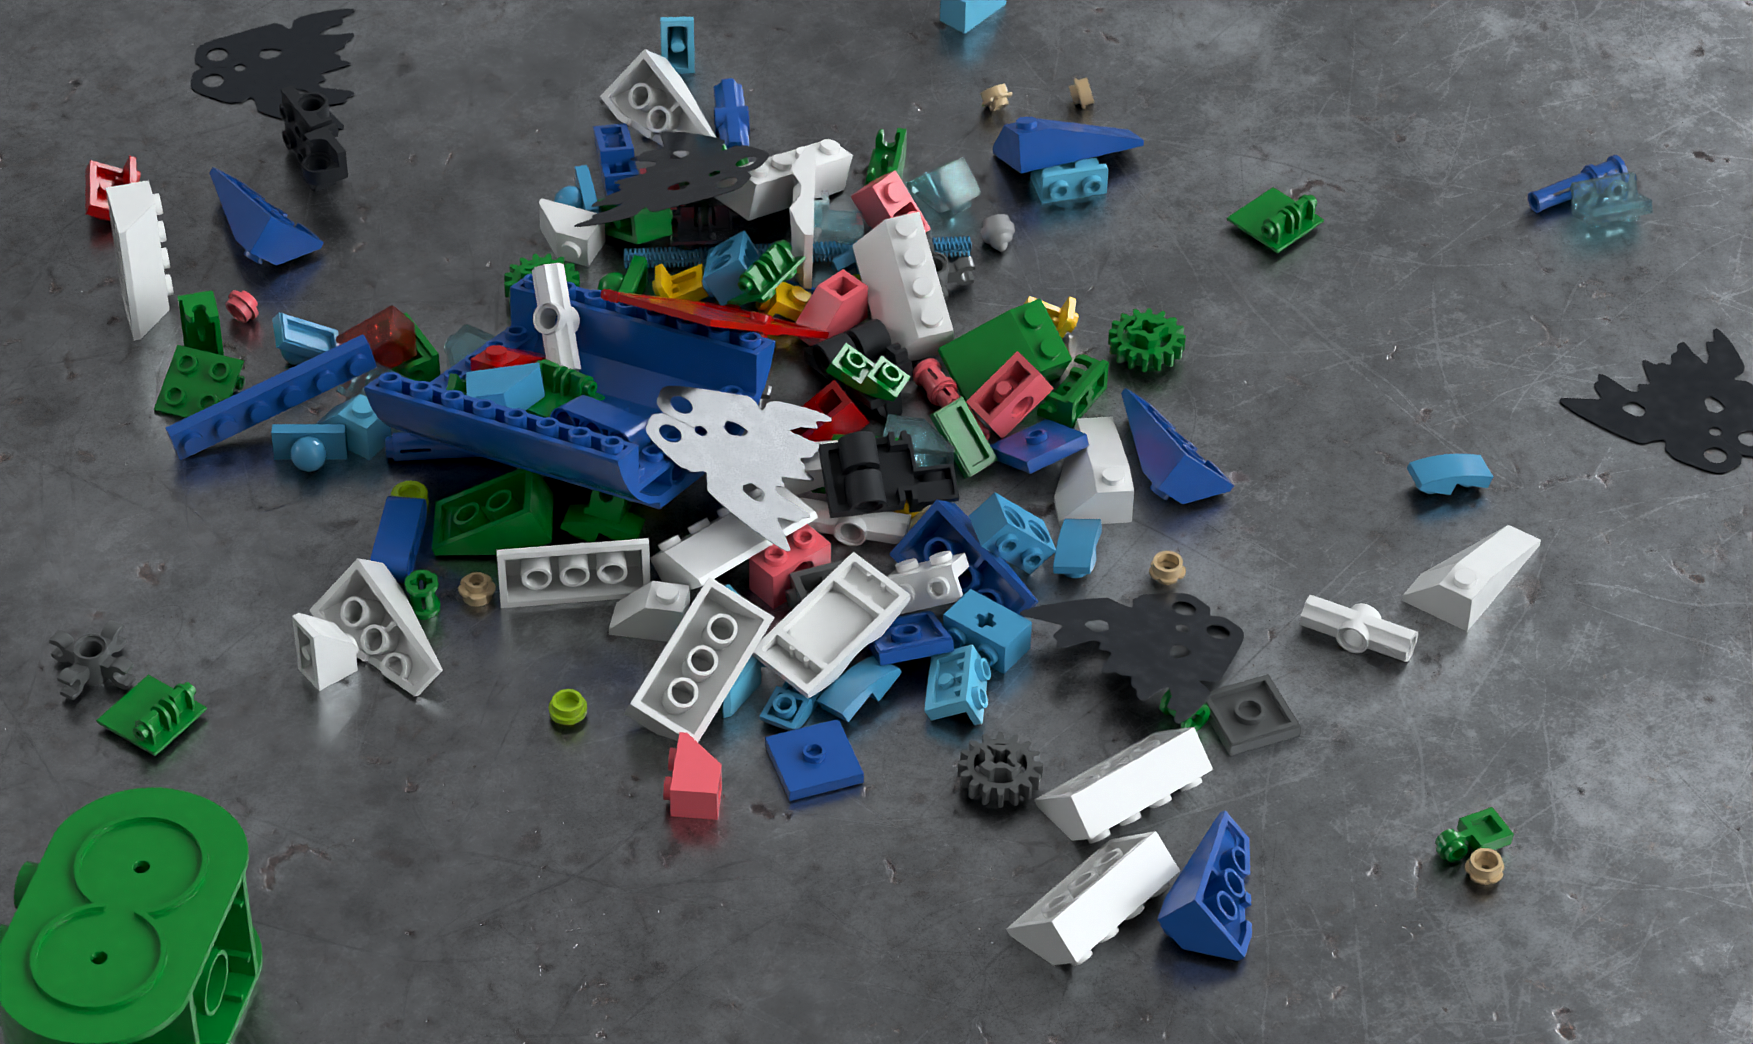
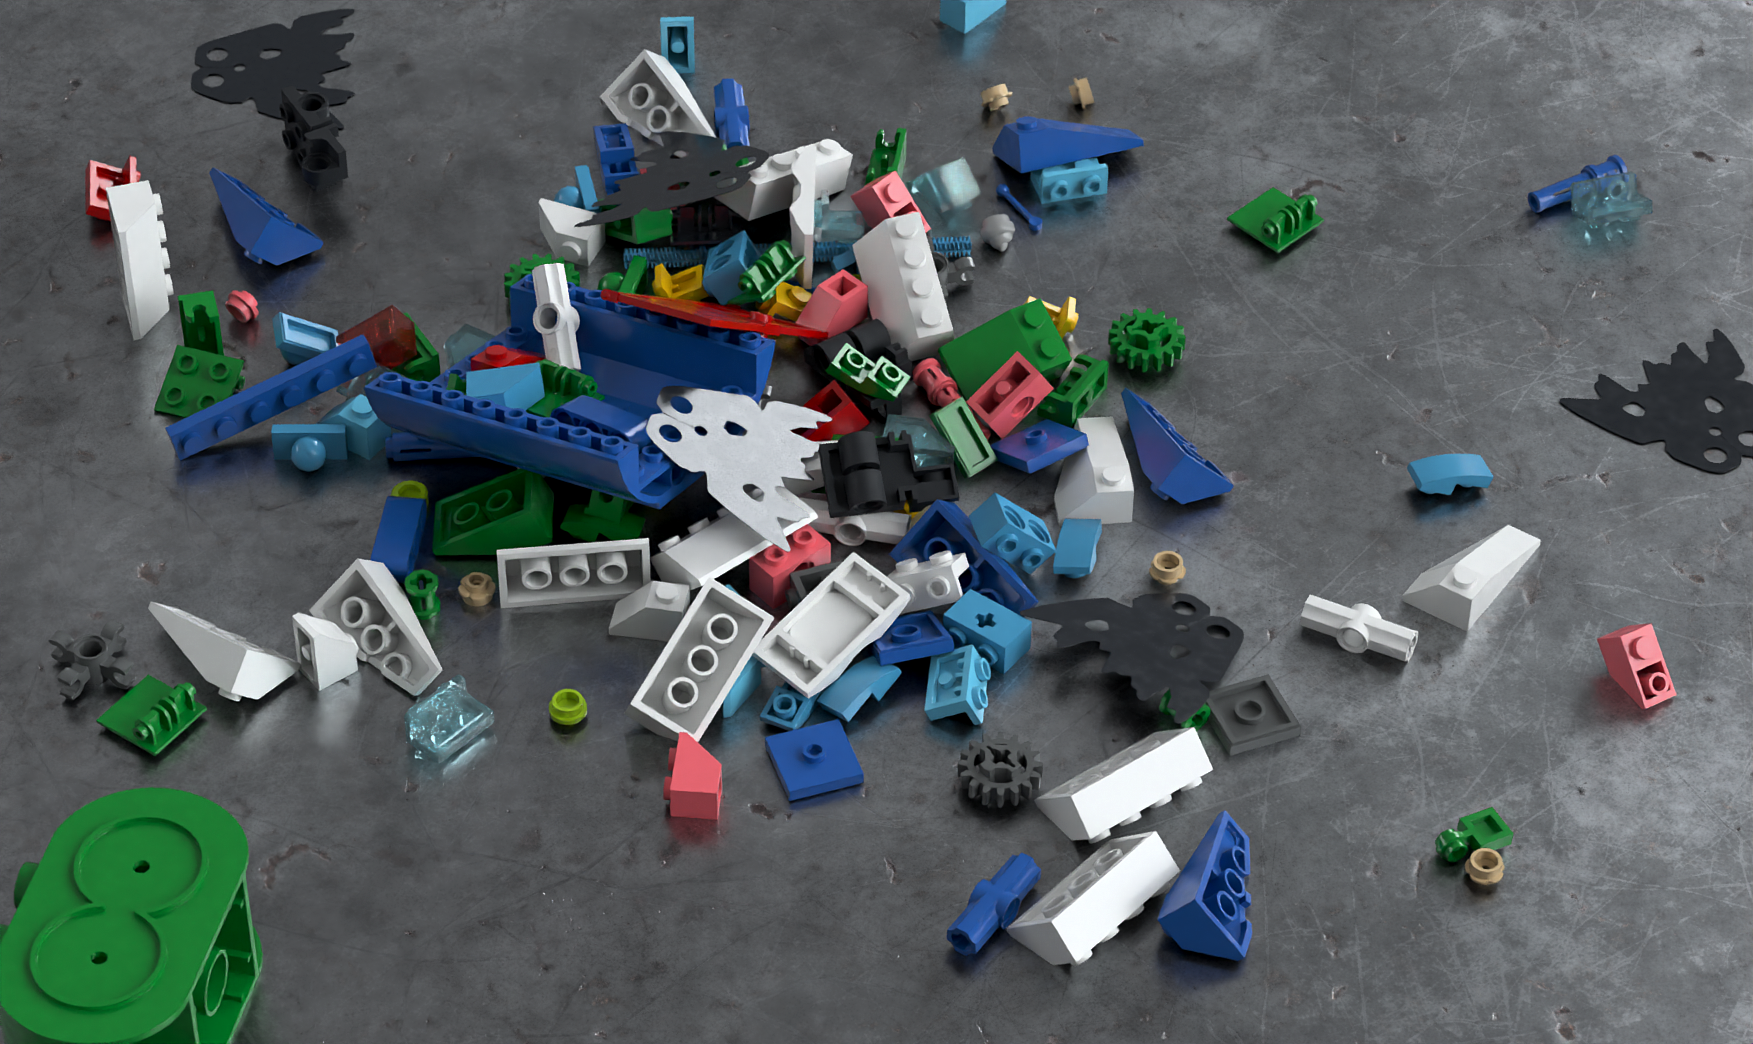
(225, 656): none -> white wedge
(446, 720): none -> clear light blue bracket
(993, 904): none -> blue piece
(1035, 223): none -> blue hinge
(1637, 664): none -> coral slope

